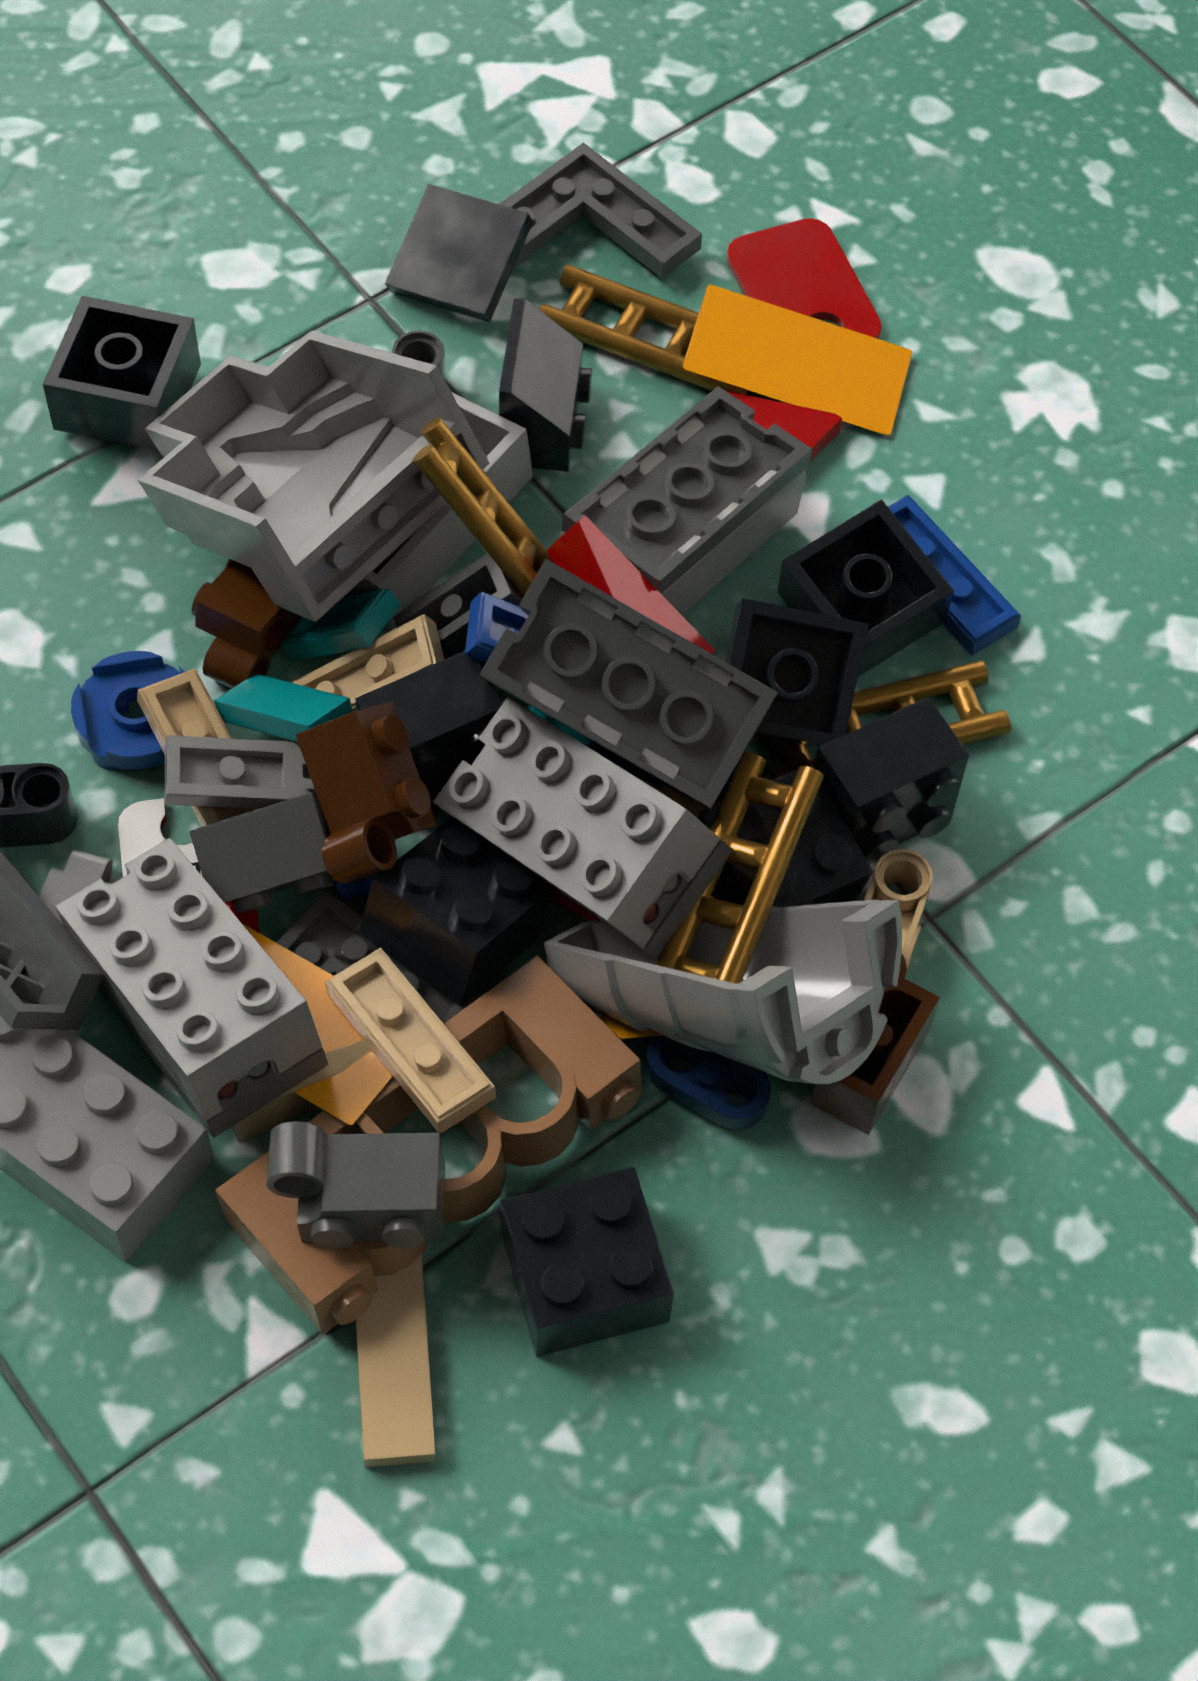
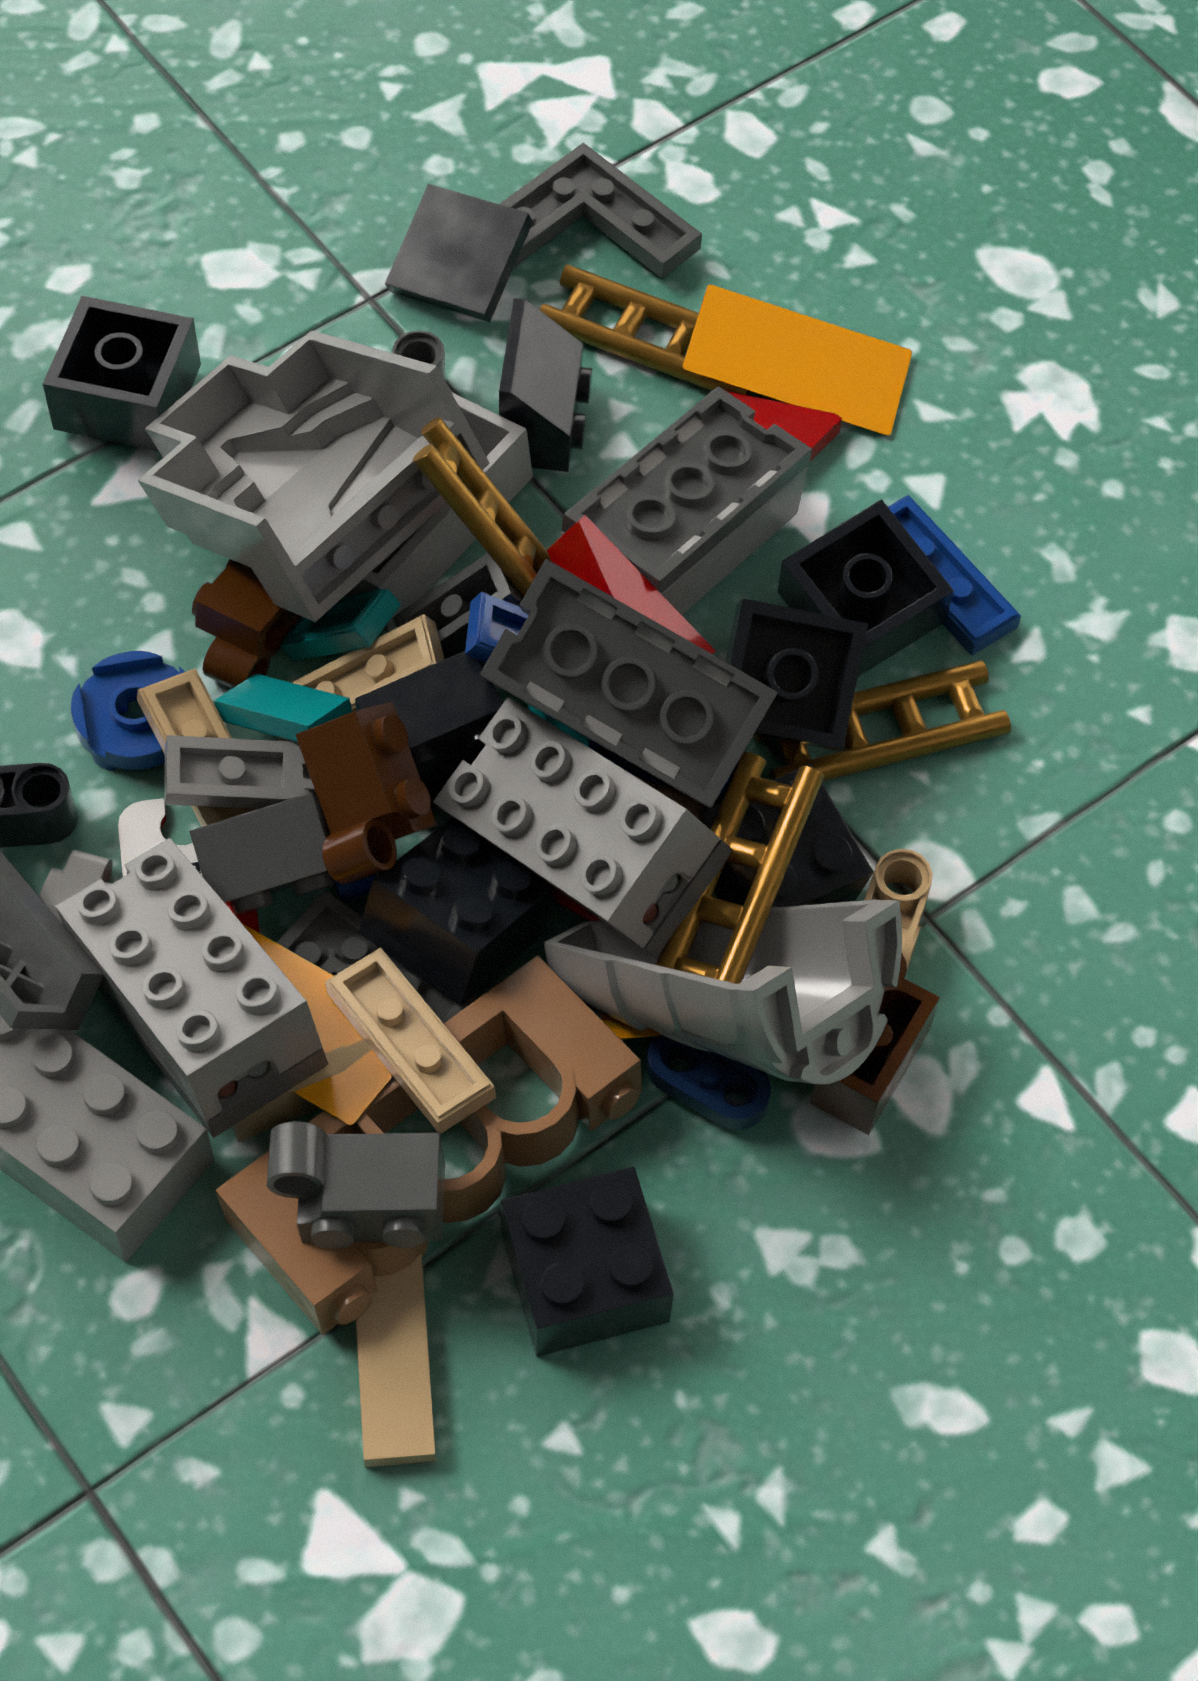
(803, 272): red piece -> none
(894, 777): black brick -> none

